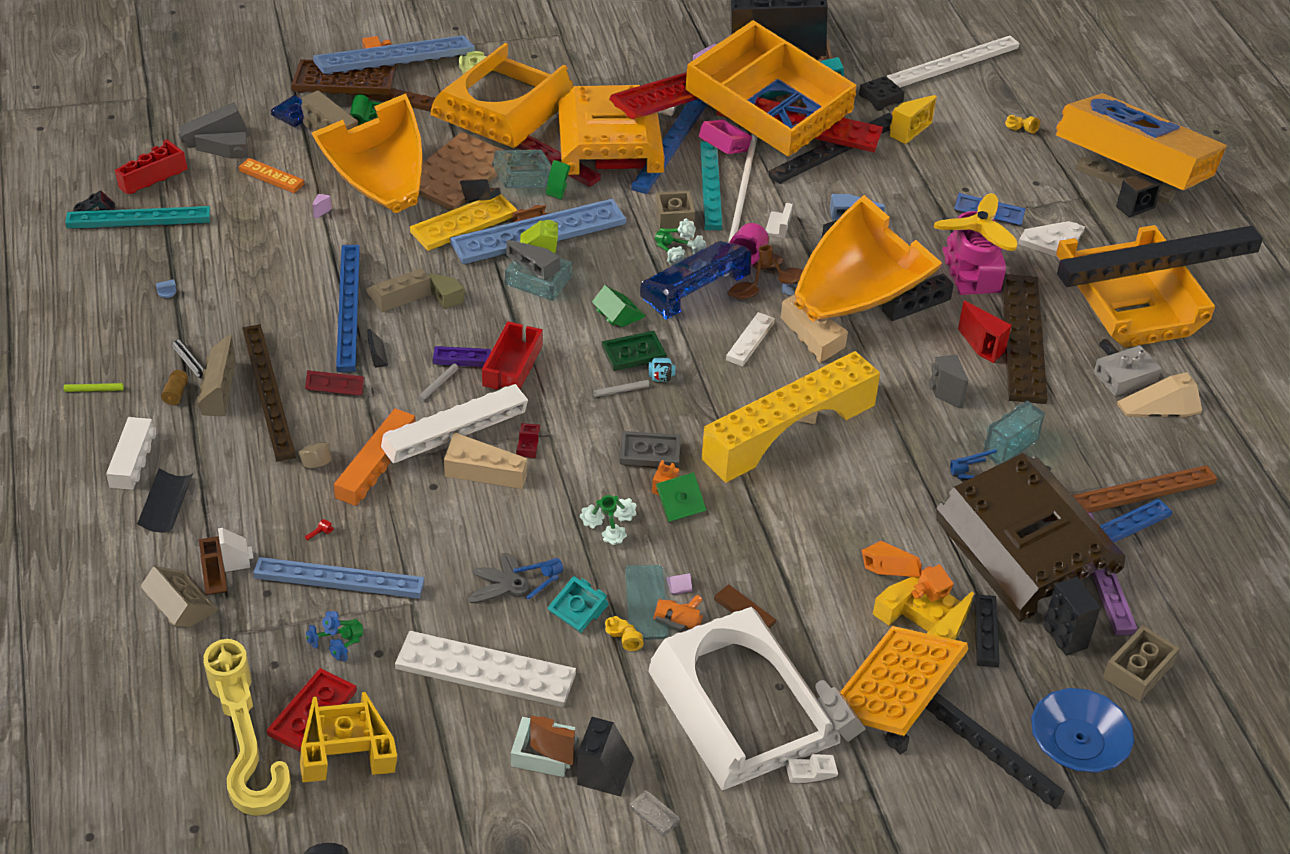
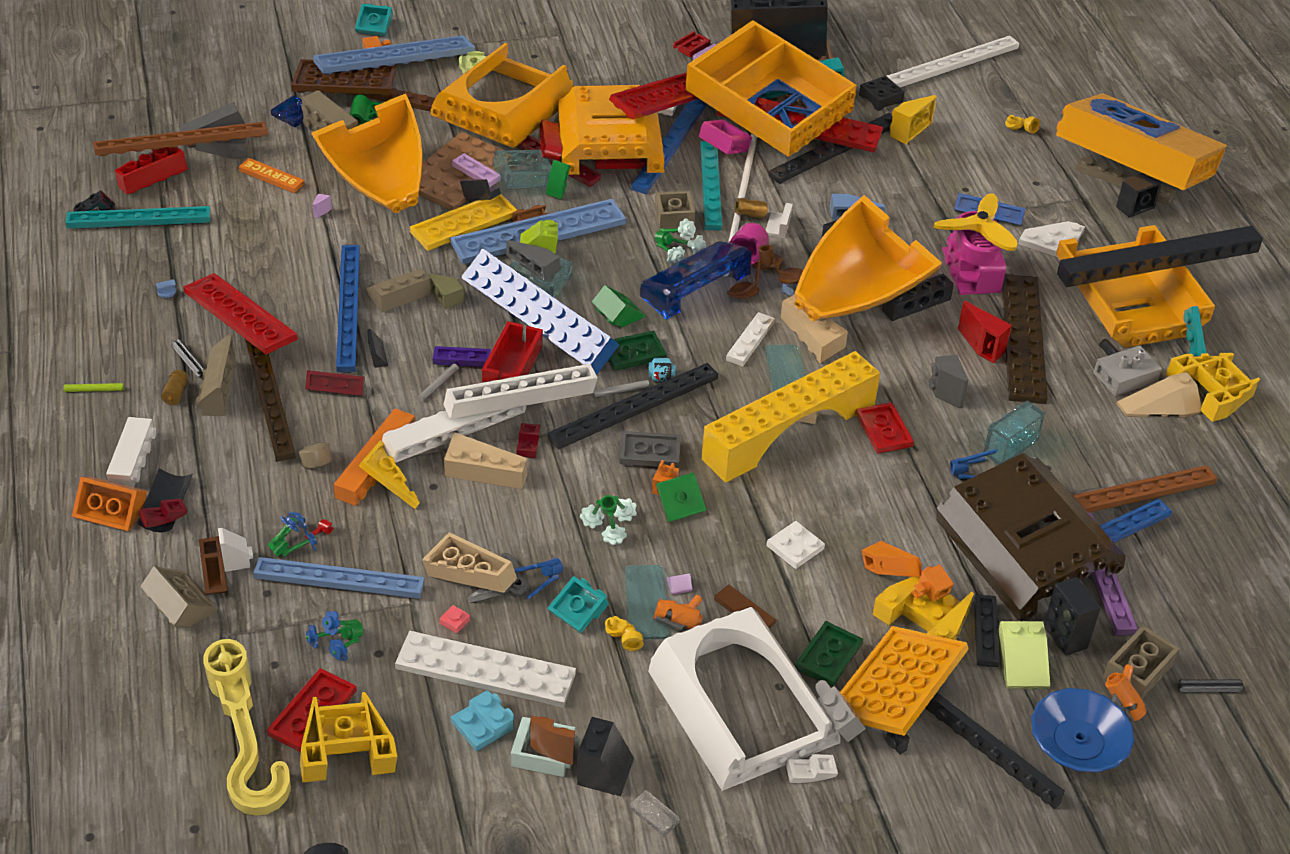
(108, 503): none -> orange slope
(167, 512): none -> dark red slope
(175, 139): none -> dark orange plate
(240, 313): none -> red plate
(279, 544): none -> plant
(374, 19): none -> teal plate
(385, 471): none -> yellow wing
(454, 619): none -> coral plate
(469, 564): none -> tan wedge
(475, 169): none -> lavender plate
(483, 720): none -> medium azure plate
(519, 391): none -> white brick
(540, 310): none -> brick
(550, 140): none -> red beam
(632, 406): none -> black plate
(691, 44): none -> red plate
(751, 208): none -> pearl gold piece
(784, 364): none -> clear light blue piece
(795, 544): none -> white plate
(829, 653): none -> dark green plate
(884, 428): none -> red plate
(1024, 654): none -> yellowish green slope
(1125, 695): none -> orange piece
(1194, 331): none -> teal plate
(1210, 685): none -> black axle
(1220, 377): none -> yellow wedge

